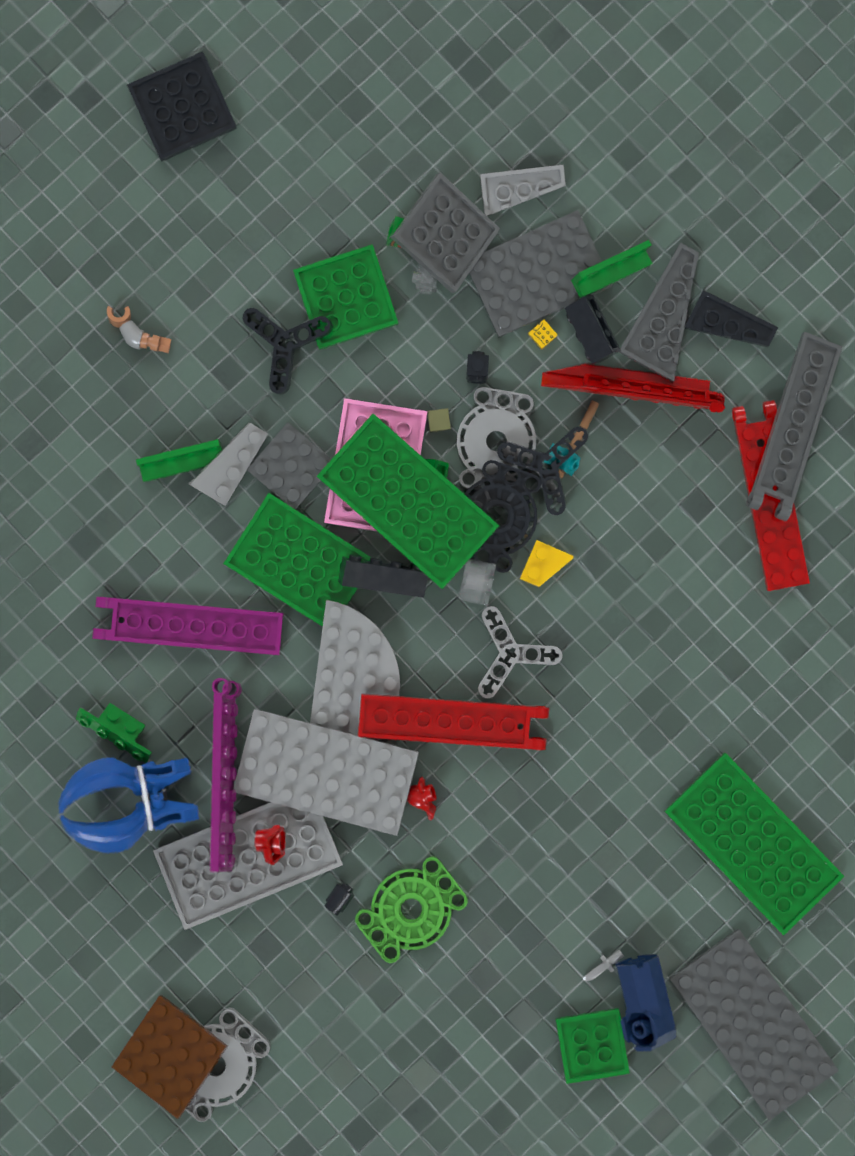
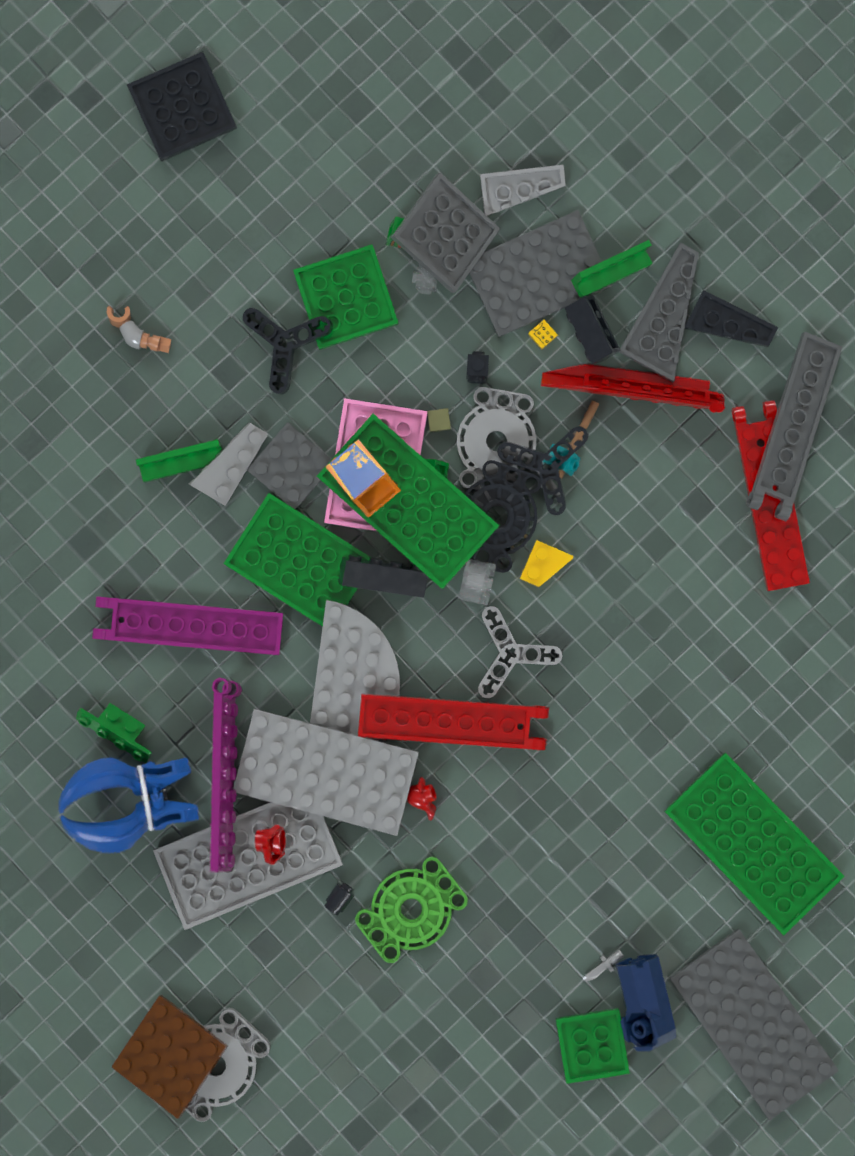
(363, 478): none -> slope

